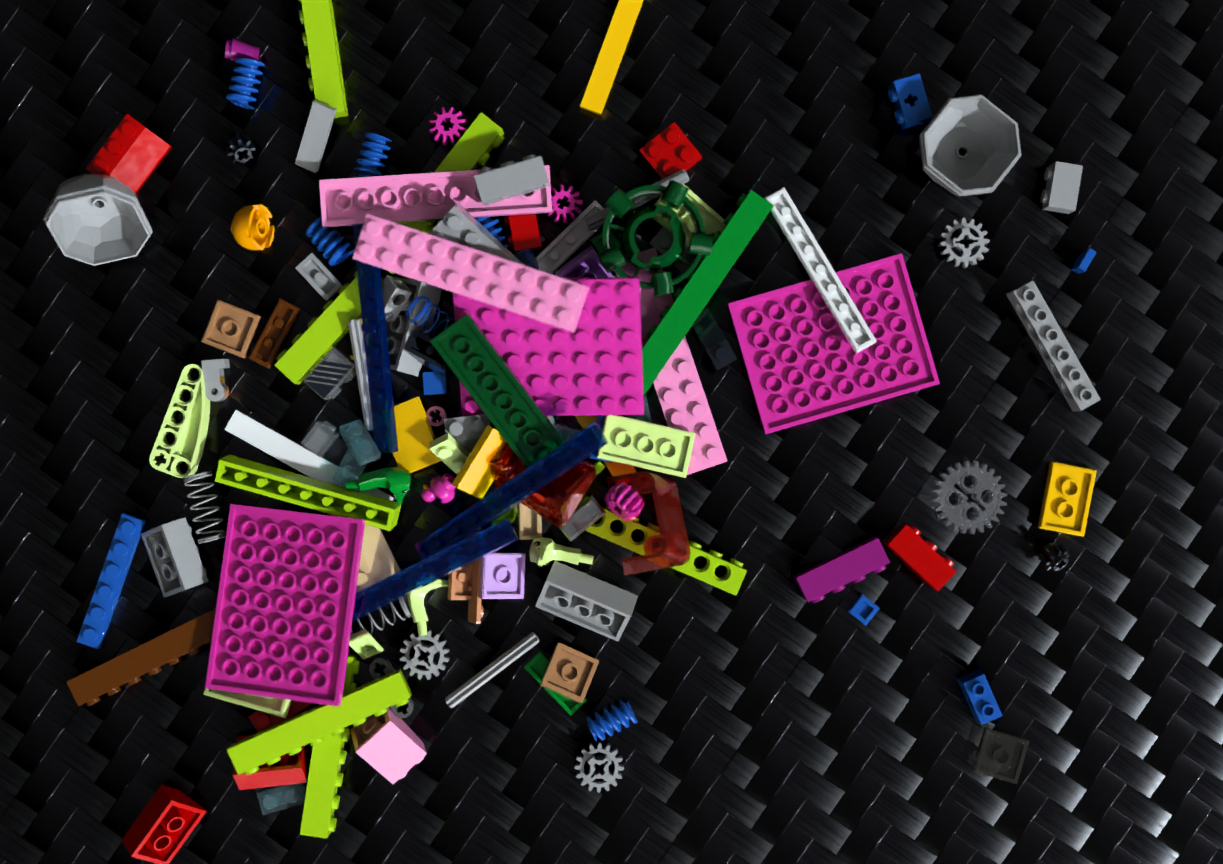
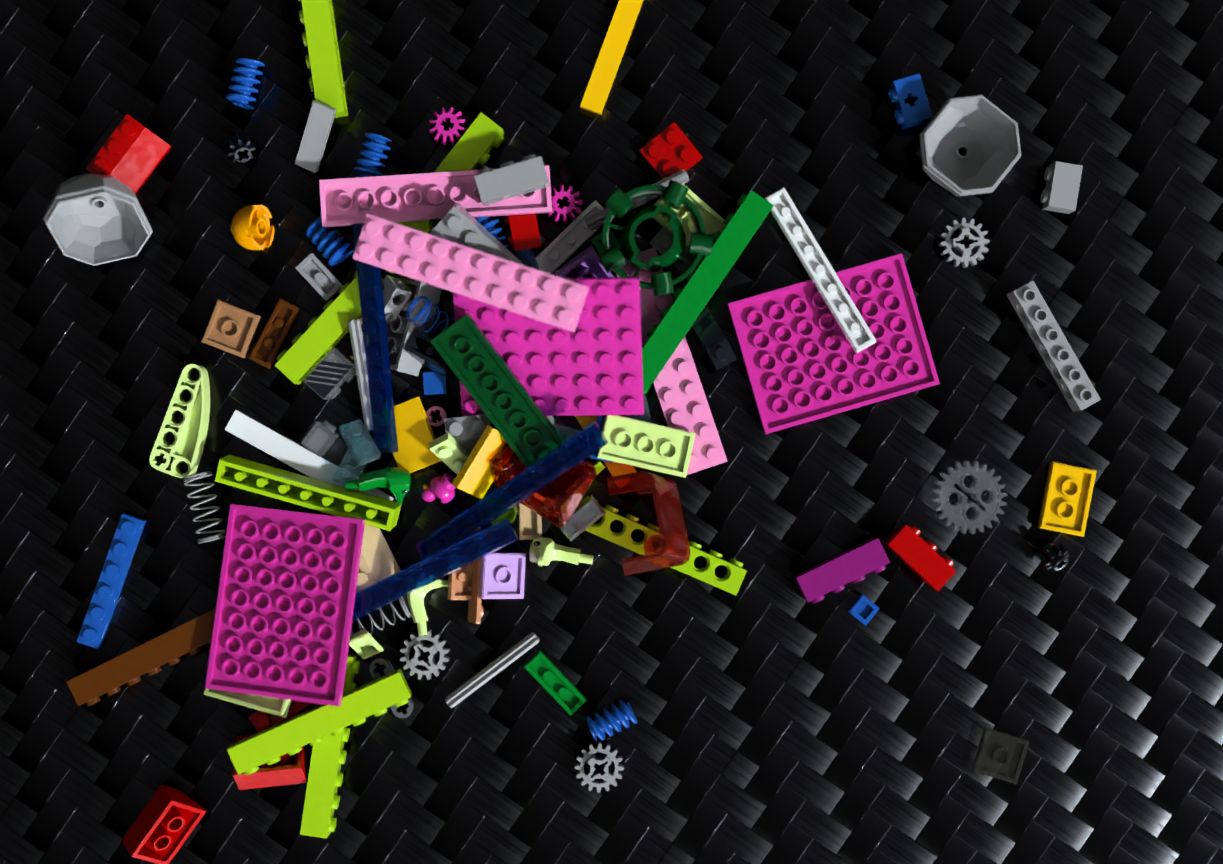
(174, 557): light grey slope -> none
(214, 379): light grey leg -> none
(237, 49): magenta cone -> none
(281, 797): clear light blue plate -> none
(388, 745): bright pink slope -> none
(569, 673): medium nougat plate -> none
(586, 601): light grey slope -> none
(624, 501): dark pink gear -> none
(979, 697): blue brick -> none
(1083, 261): blue tile -> none

